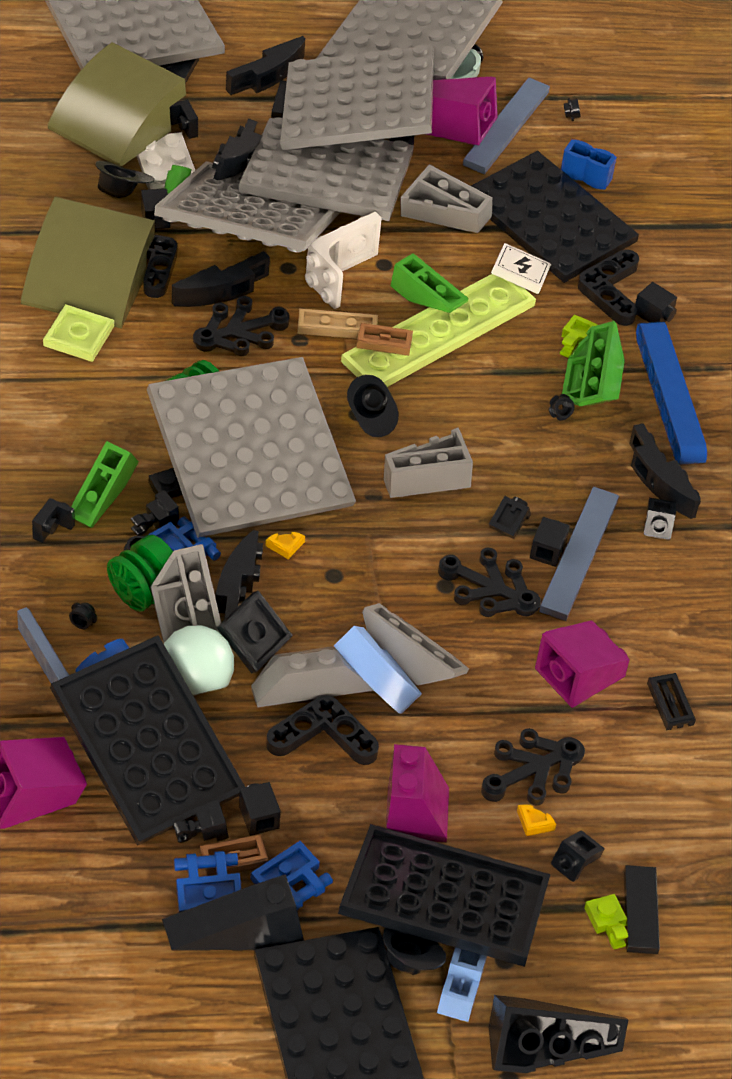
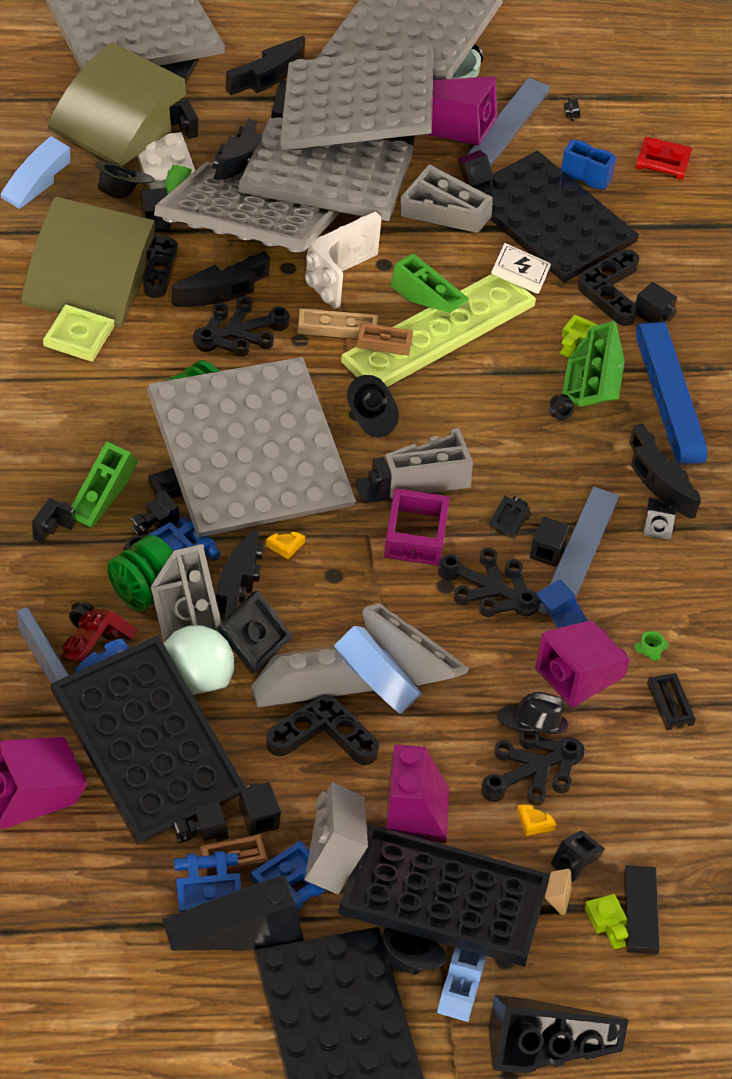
(36, 172): none -> light blue slope
(92, 626): none -> dark red bracket
(337, 838): none -> light grey wedge
(377, 484): none -> black bracket
(400, 545): none -> magenta window
(475, 168): none -> black brick
(535, 713): none -> black piece
(559, 890): none -> tan slope
(561, 605): none -> blue slope
(652, 639): none -> bright green plate
(664, 157): none -> red plate

